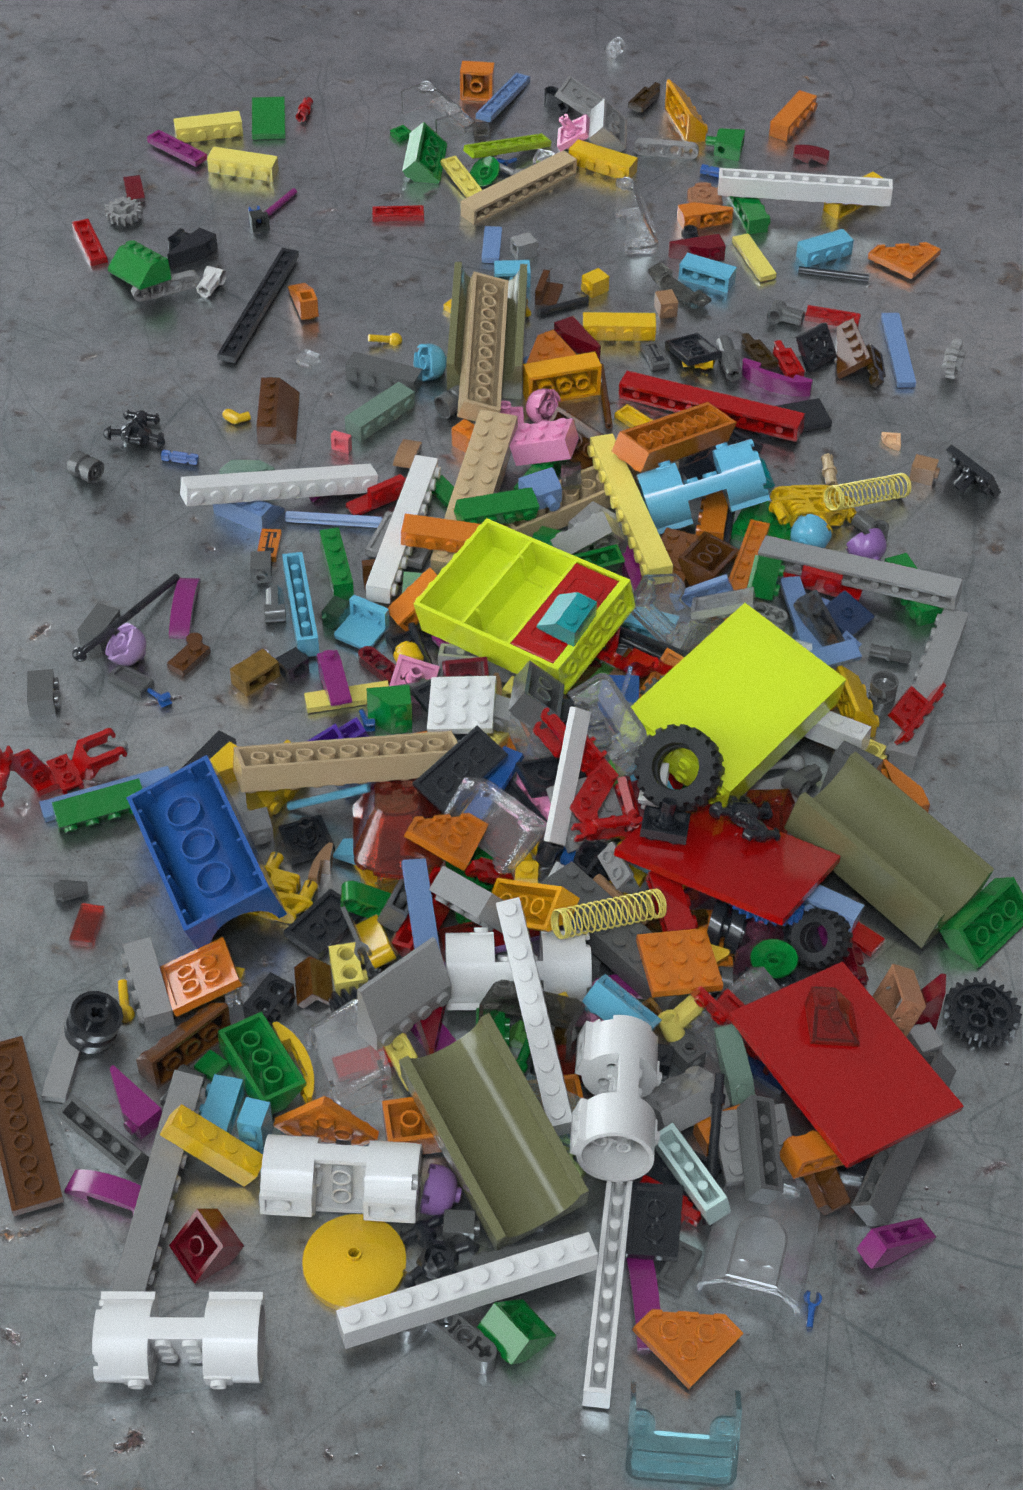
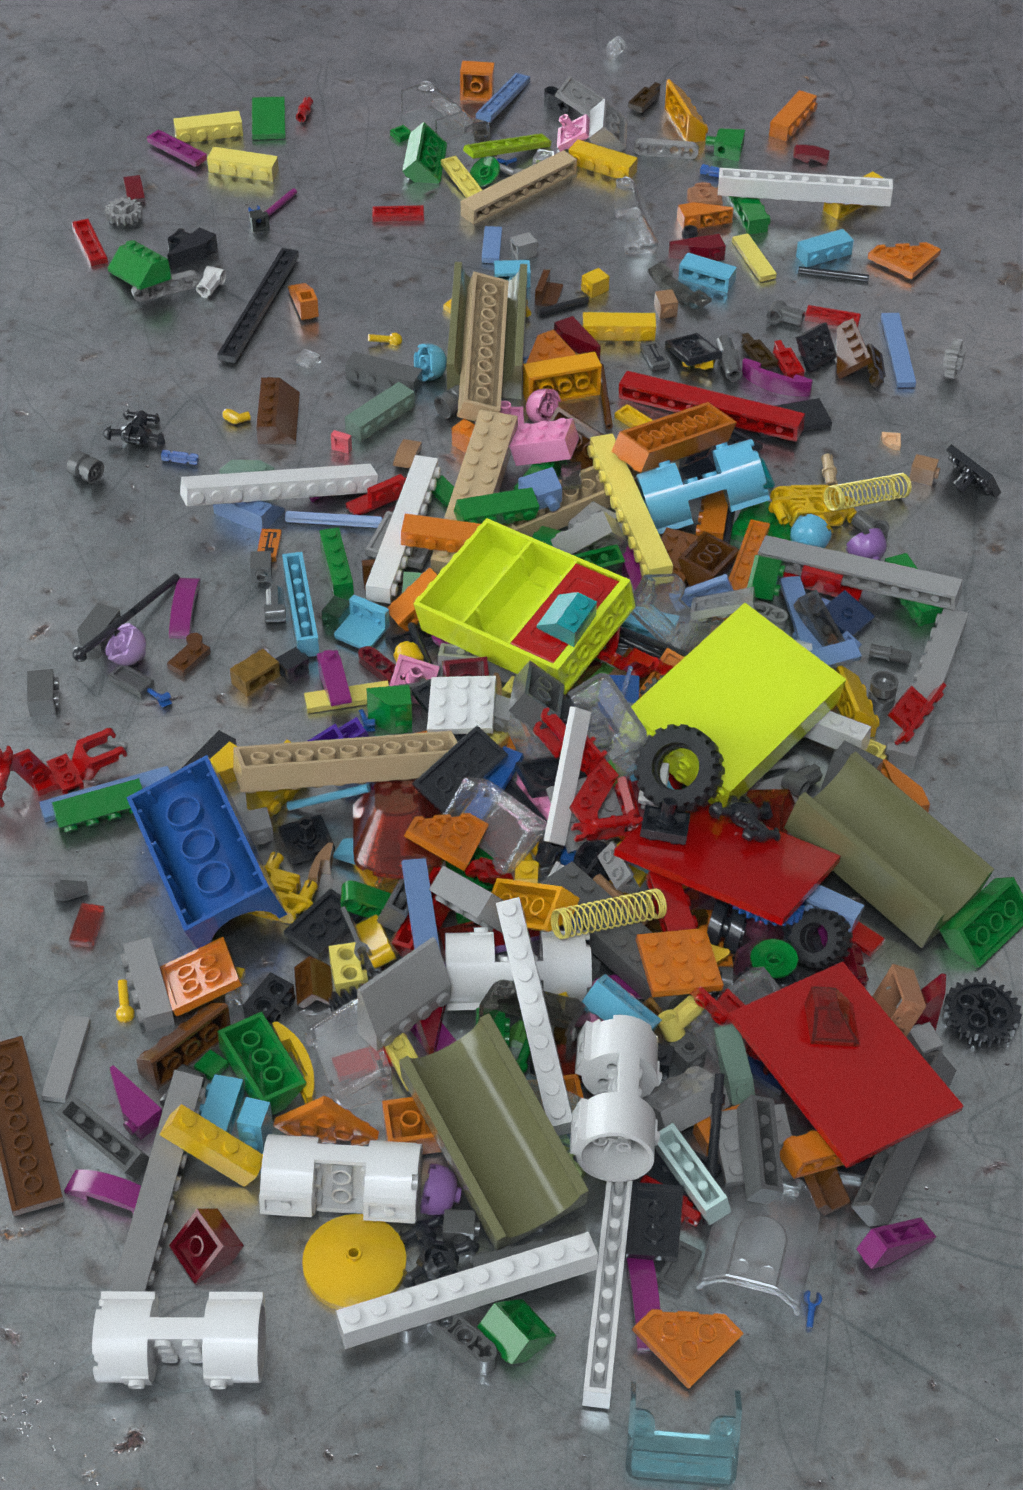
(93, 1022): black wheel -> none

